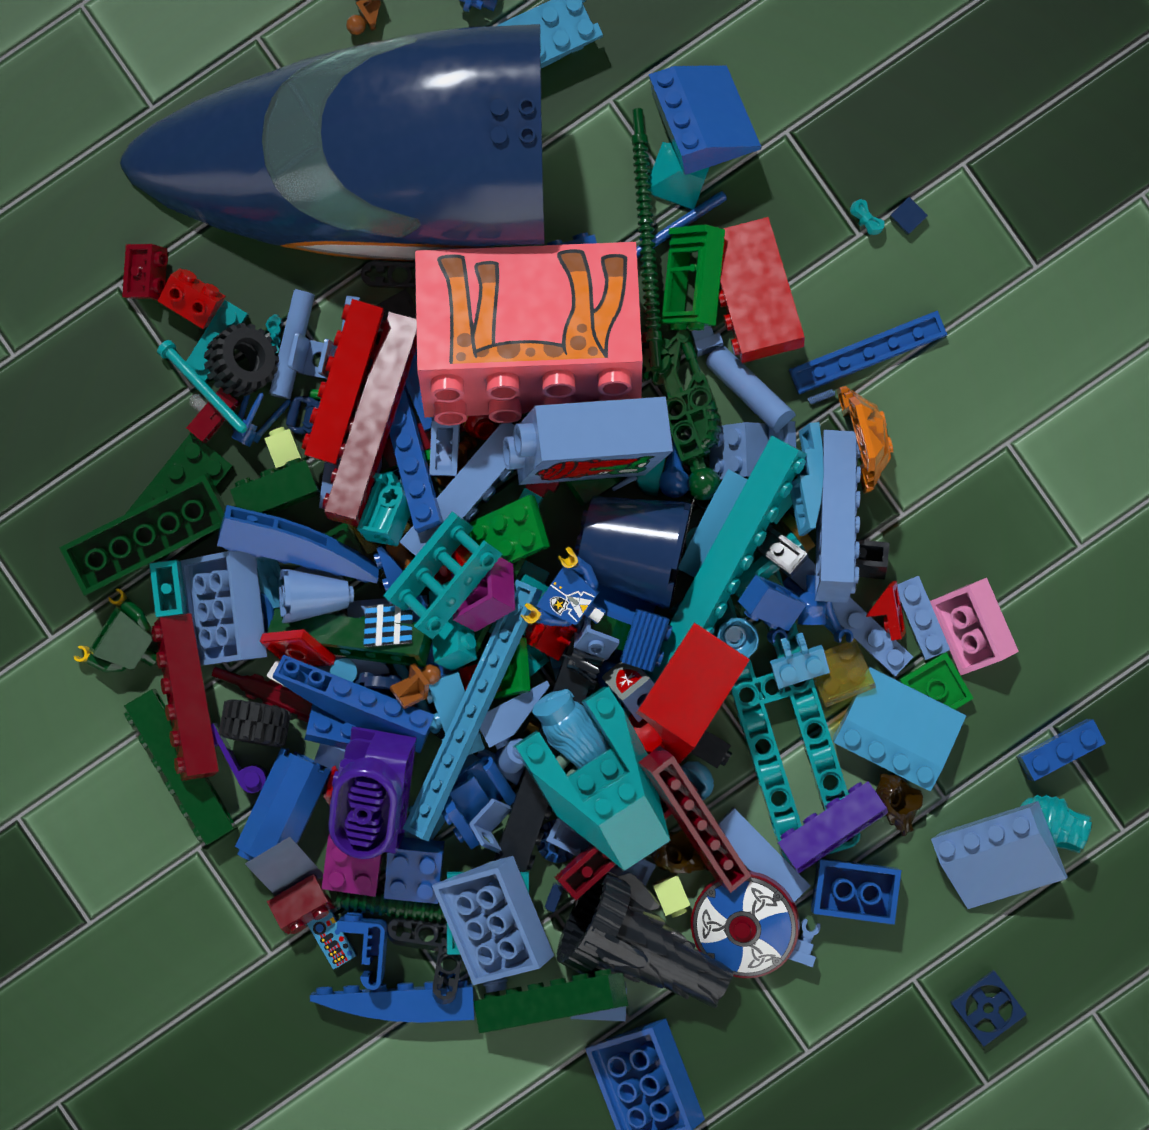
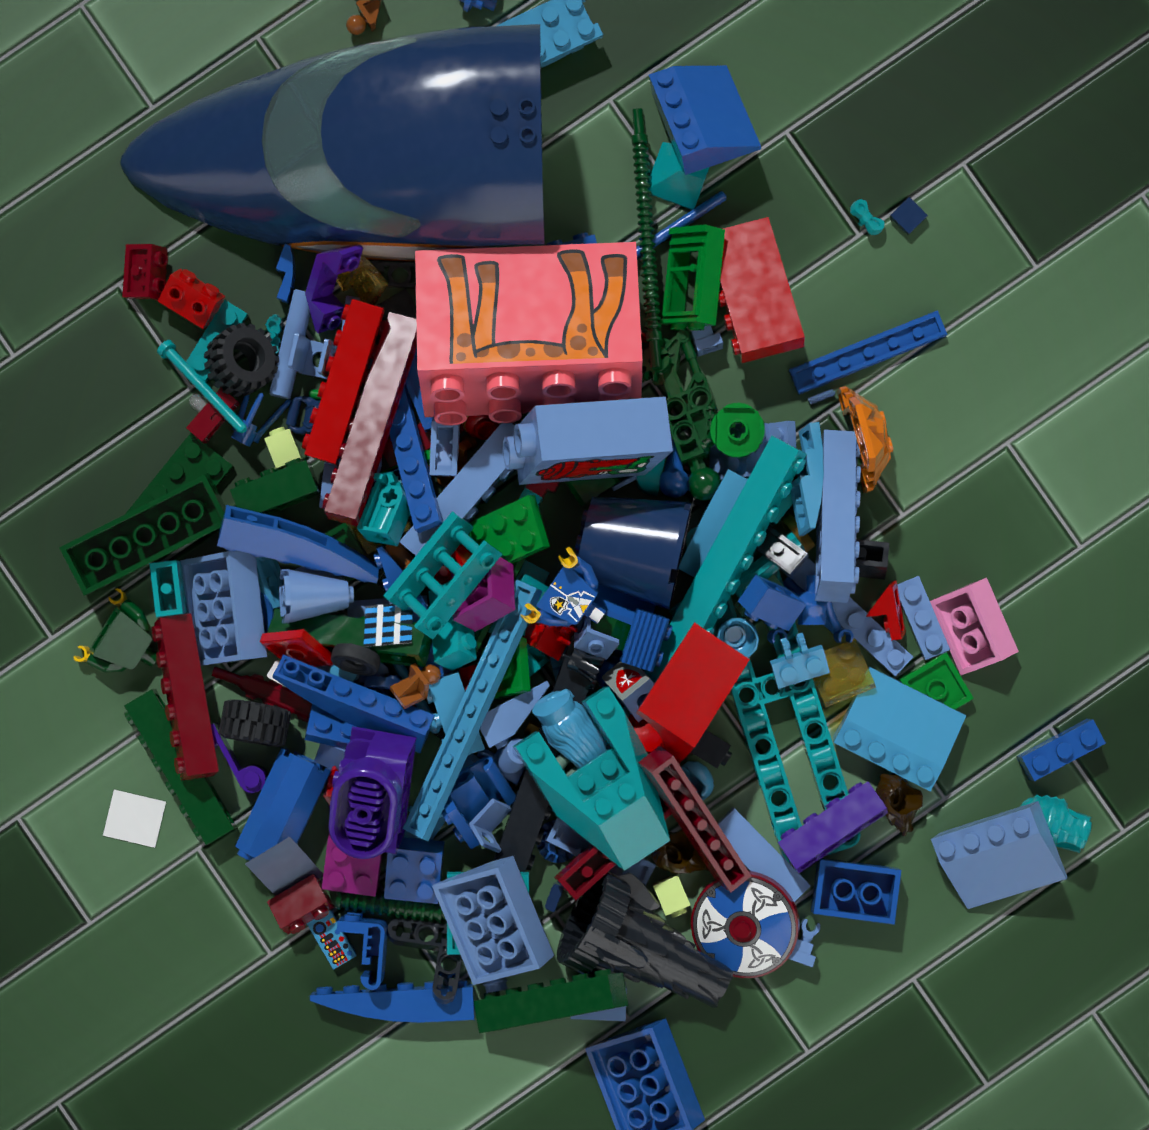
(134, 818): none -> white sticker
(286, 266): none -> blue slope
(323, 305): none -> dark purple slope
(355, 659): none -> black tyre
(365, 282): none -> clear yellow slope
(726, 419): none -> green plate
(749, 388): medium blue brick -> none
(976, 1016): dark blue piece -> none

